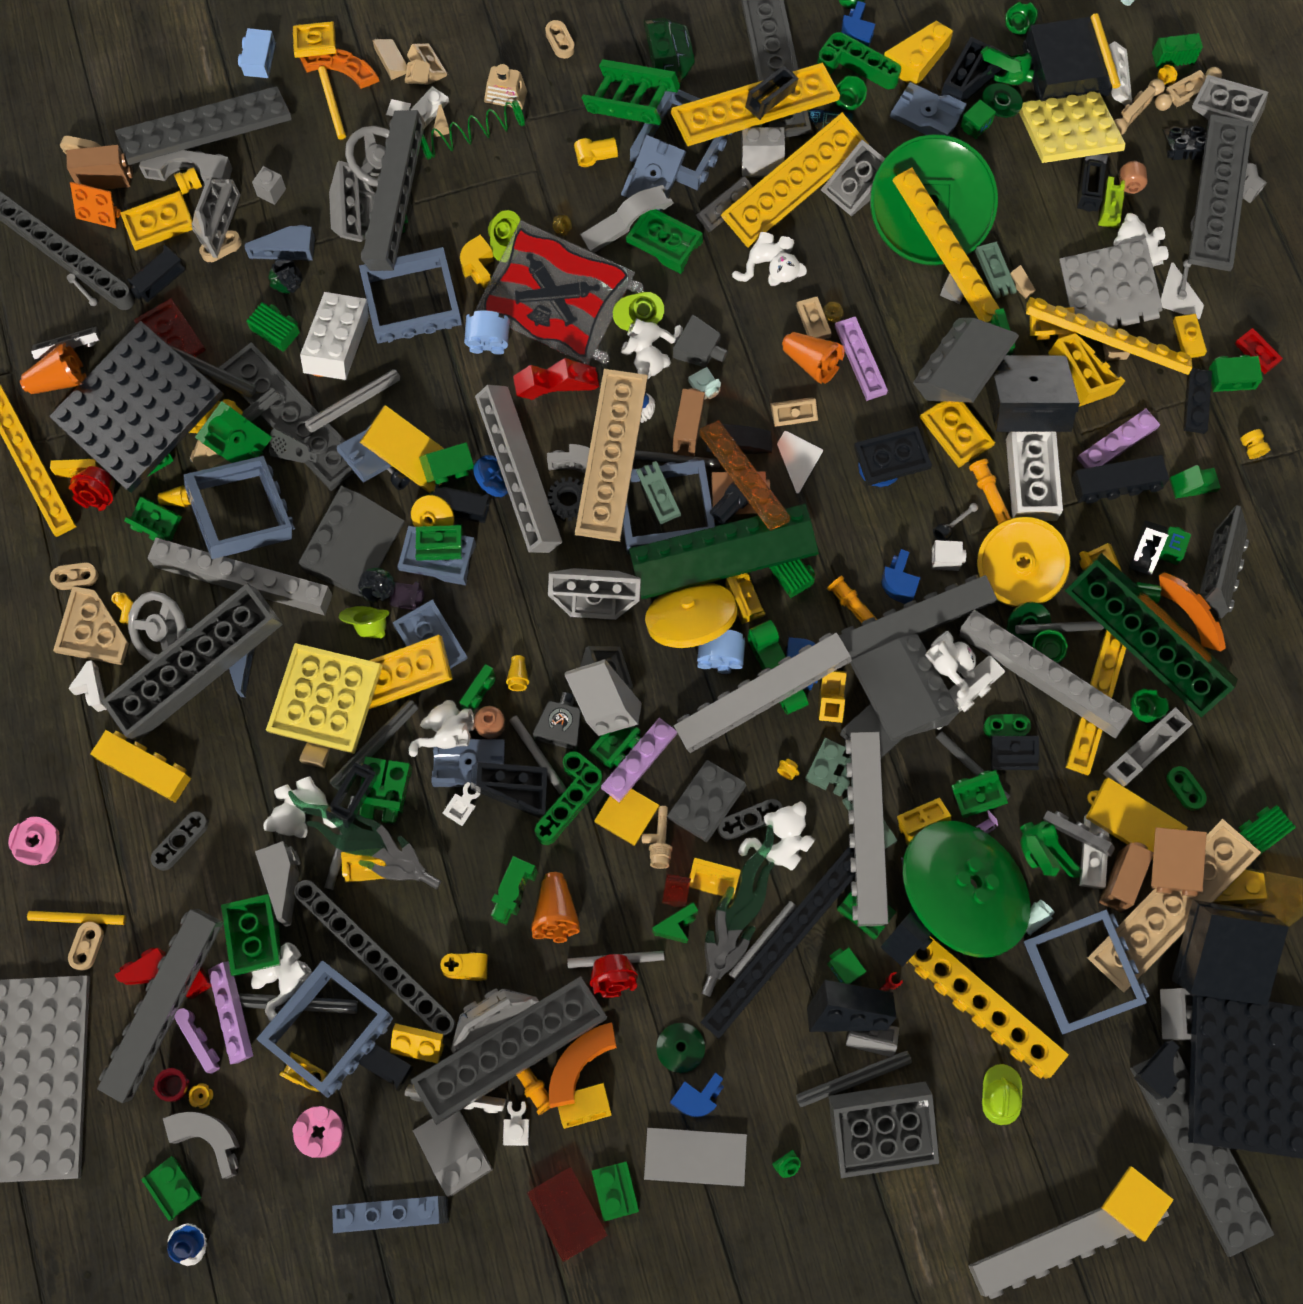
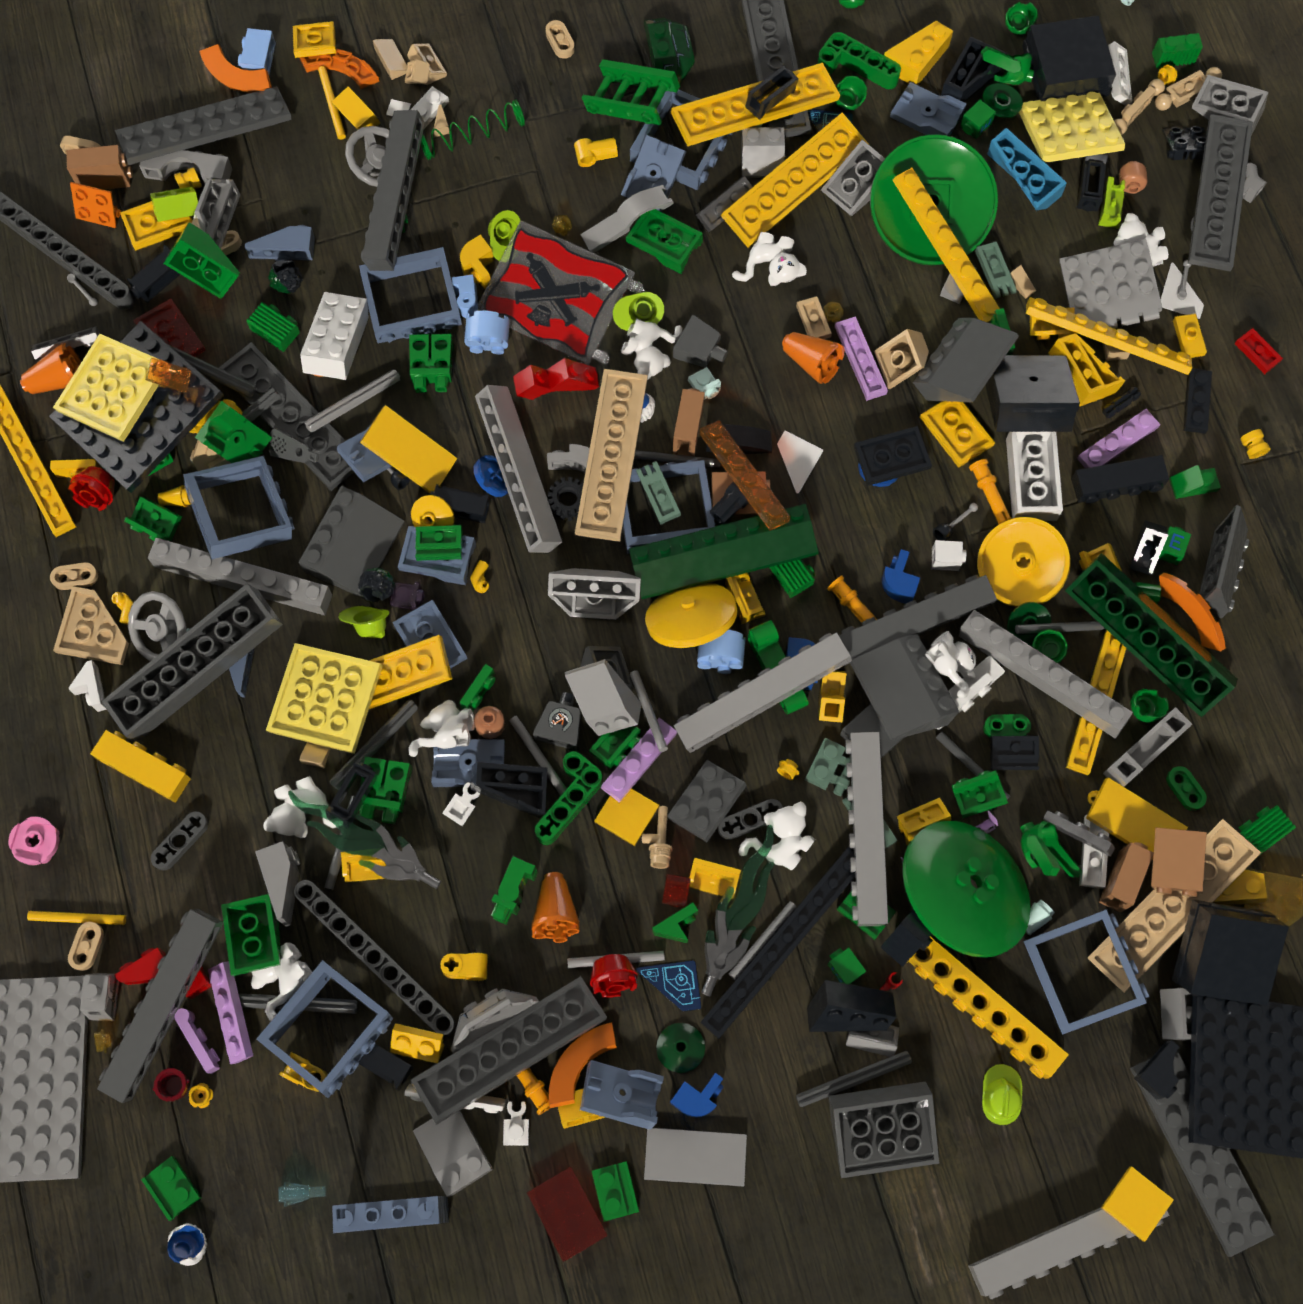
(100, 996): none -> light grey torso
(102, 1041): none -> clear yellow plate
(108, 388): none -> light yellow plate
(168, 375): none -> clear orange hips
(174, 203): none -> lime hinge
(202, 261): none -> green slope
(217, 1133): light grey arch -> none
(232, 76): none -> orange tile
(269, 185): light grey brick -> none
(295, 1193): none -> clear light blue cone
(332, 1134): bright pink plate -> none
(349, 203): light grey wedge -> none
(355, 109): none -> yellow hinge
(431, 369): none -> green hips
(447, 462): green brick -> none
(467, 291): none -> light blue leg
(477, 577): none -> yellow arm
(505, 86): tan torso -> none
(517, 675): yellow cone -> none
(603, 1097): none -> sand blue piece
(648, 710): none -> light grey bar
(676, 982): none -> dark blue sticker
(787, 1165): green plate -> none
(794, 411): tan slope -> none
(856, 27): blue brick -> none
(902, 357): none -> tan slope
(1032, 174): none -> dark azure wedge
(1110, 66): yellow bar -> none
(1121, 402): none -> black axle
(1235, 373): green brick -> none

